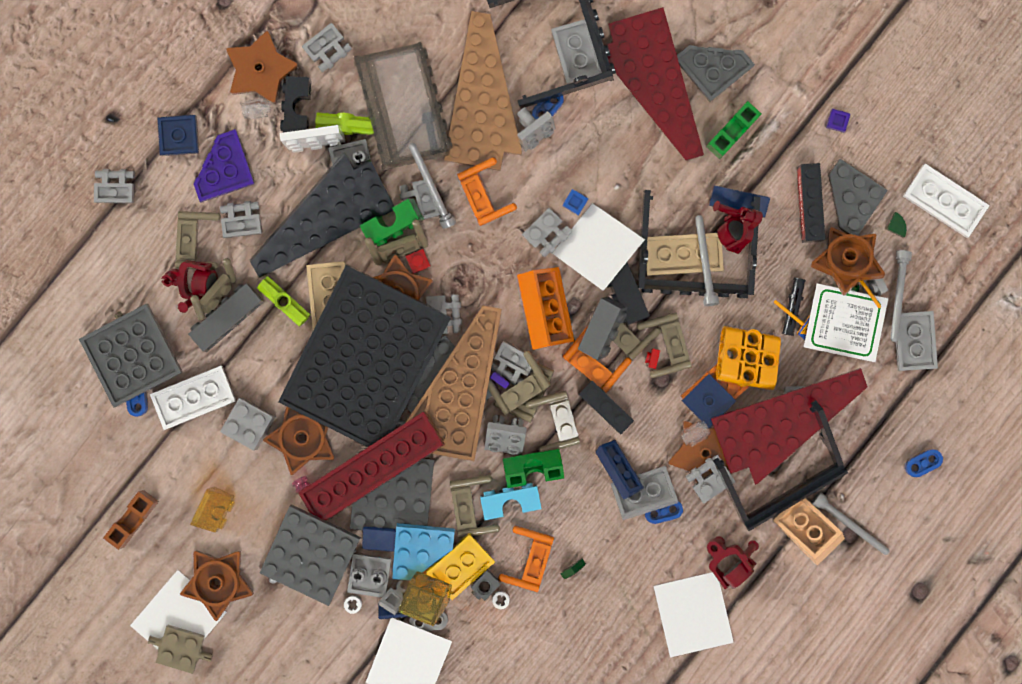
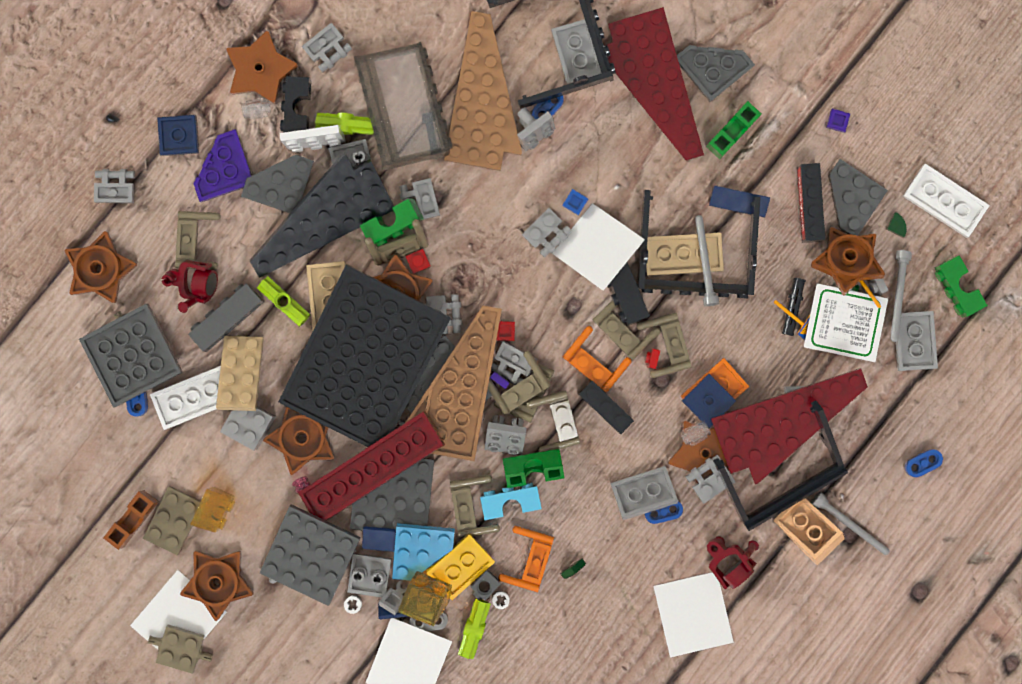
(85, 265): none -> dark orange plate
(172, 521): none -> dark tan plate
(215, 293): dark tan plate -> none
(240, 225): light grey plate -> none
(240, 373): none -> tan plate
(280, 184): none -> dark grey plate
(446, 219): light grey piece -> none
(474, 628): none -> lime piece
(478, 196): orange plate -> none
(506, 331): none -> red plate
(545, 308): orange slope -> none
(603, 328): dark grey brick -> none
(619, 469): dark blue slope -> none
(734, 233): dark red piece -> none
(763, 347): light orange connector -> none
(950, 274): none -> green arch

